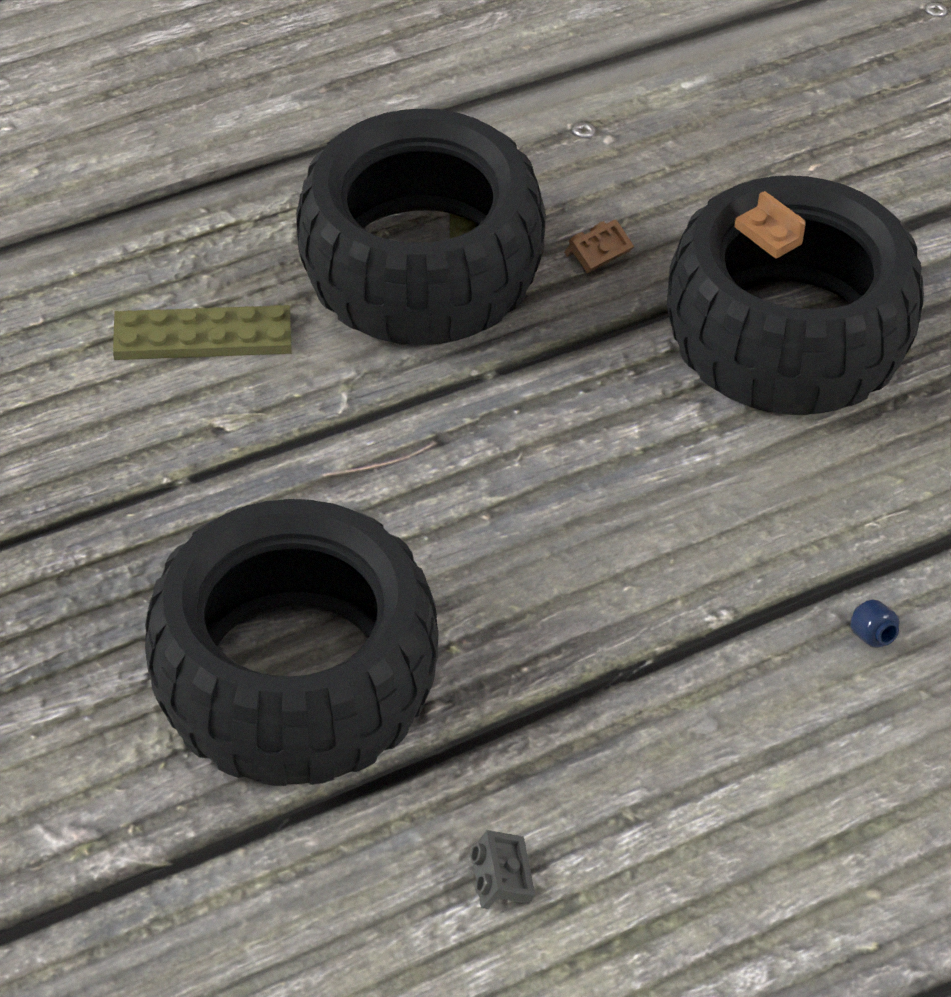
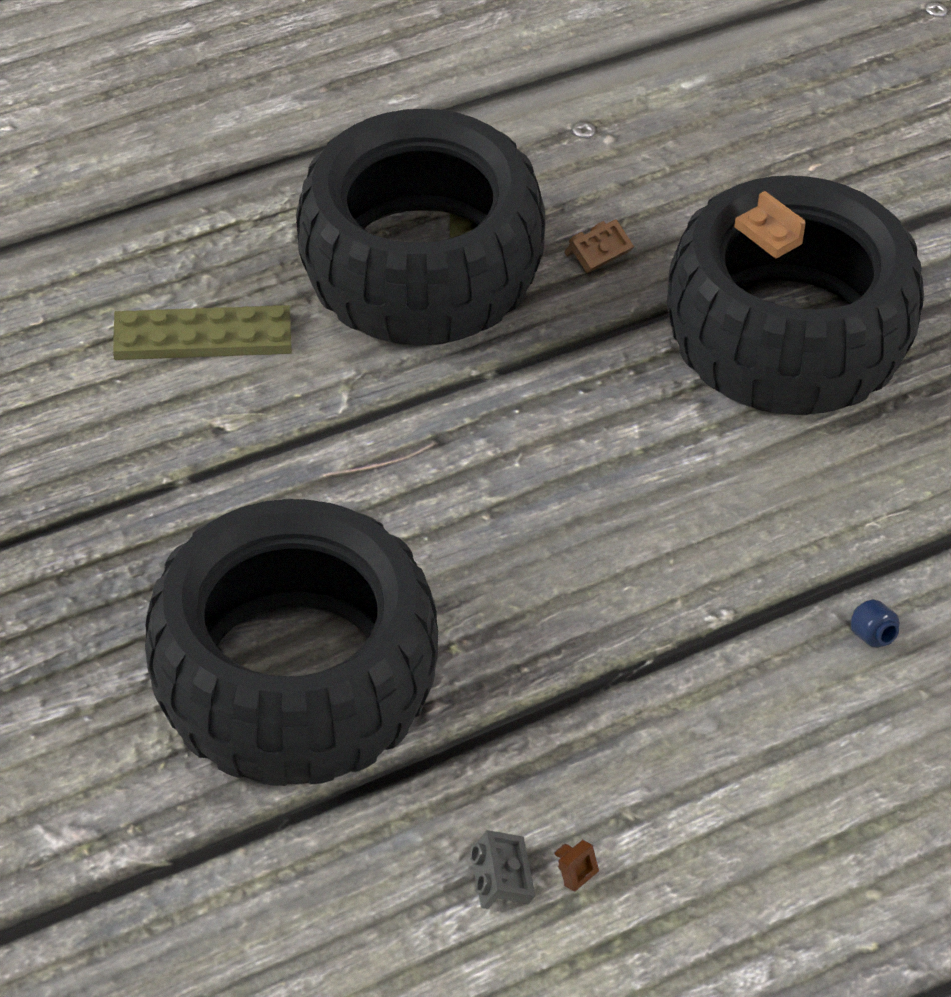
(577, 864): none -> reddish brown tile

